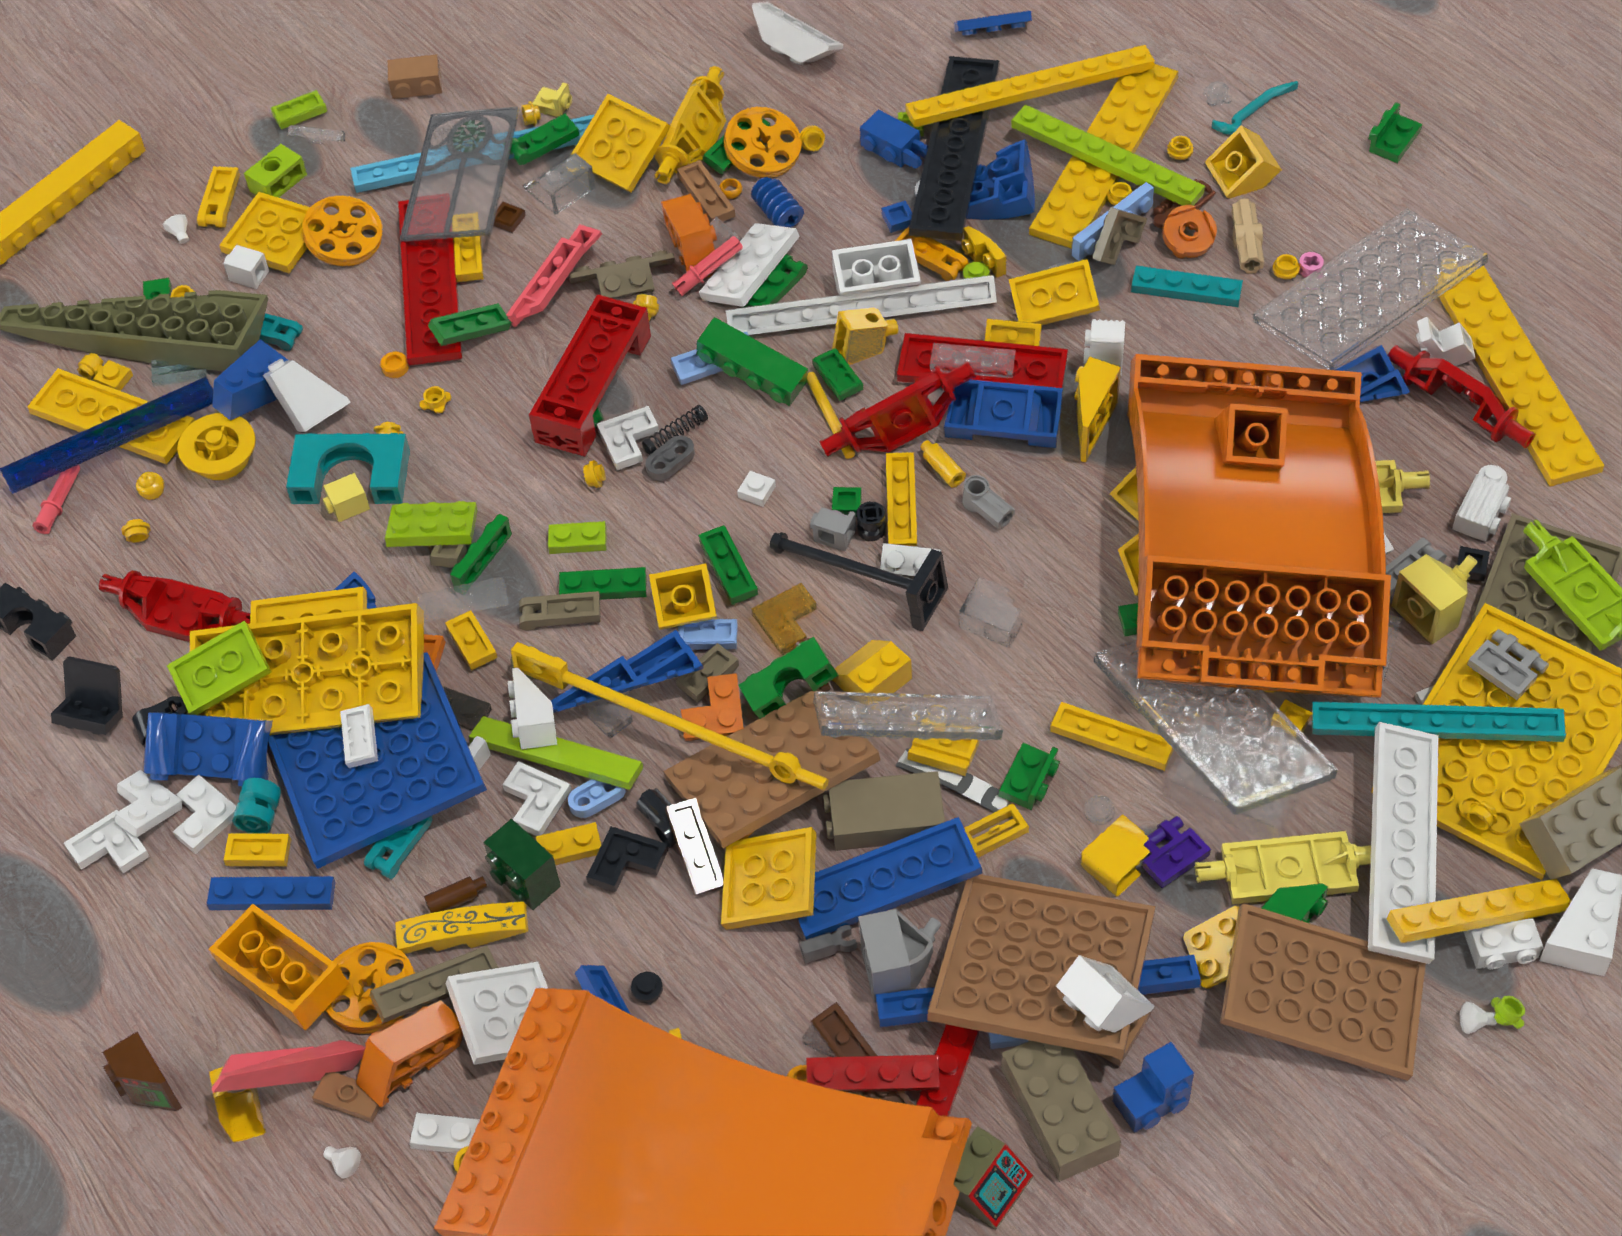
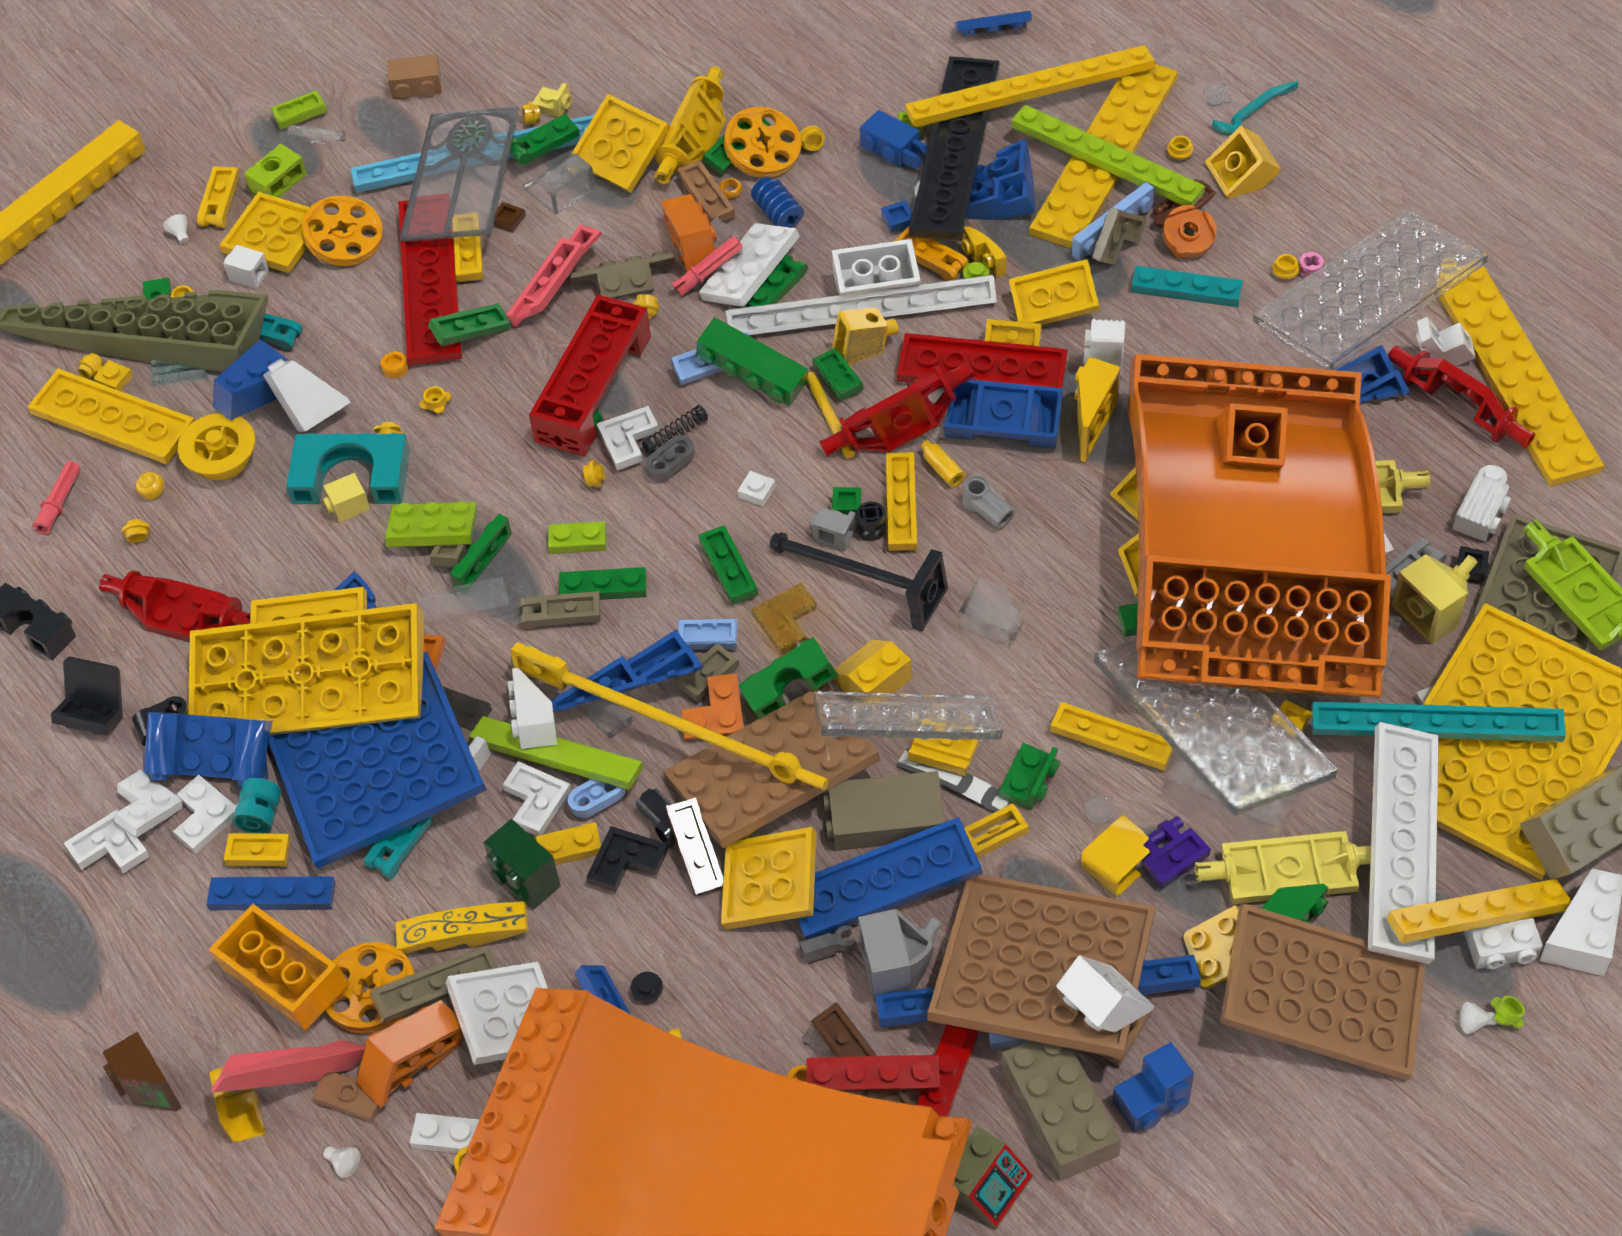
(108, 435): clear blue plate -> none
(218, 668): lime plate -> none
(359, 736): white plate -> none
(454, 894): reddish brown cylinder -> none
(471, 640): yellow plate -> none
(682, 596): yellow slope -> none
(792, 36): white wedge -> none
(903, 558): white plate -> none
(982, 360): clear plate -> none
(1118, 192): yellow plate -> none
(1247, 236): tan piece -> none
(1393, 134): green bracket -> none
(1482, 815): yellow plate -> none
(1504, 670): light grey plate -> none

